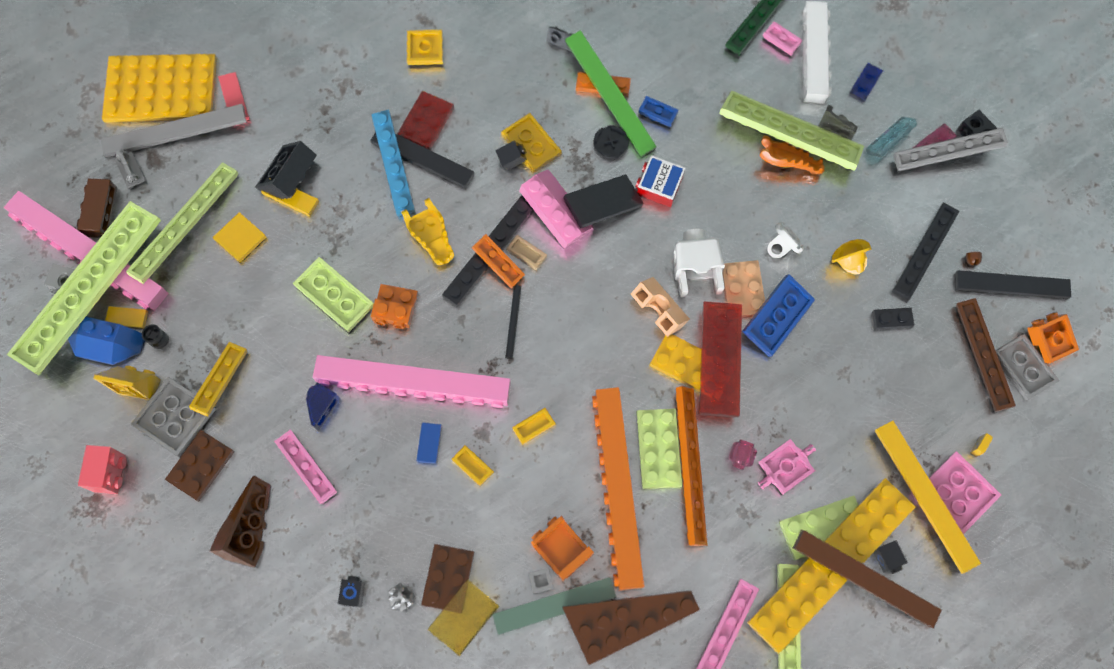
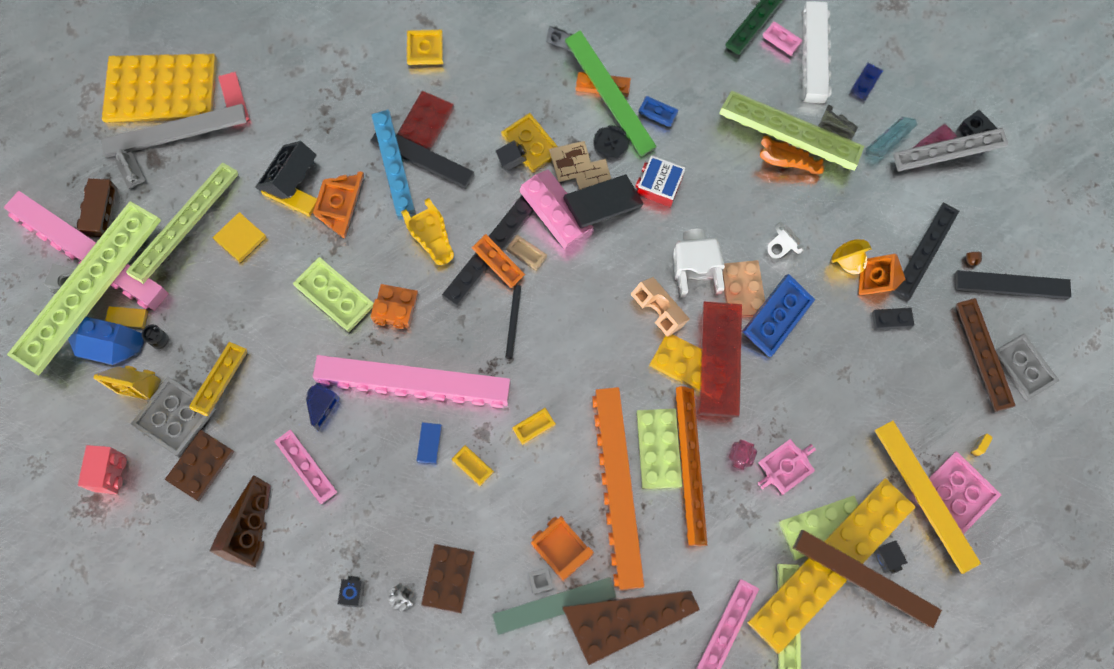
(337, 201): none -> orange wing
(463, 617): clear yellow piece -> none
(574, 162): none -> tan sticker
(881, 275): none -> orange slope
(1053, 337): orange plate -> none

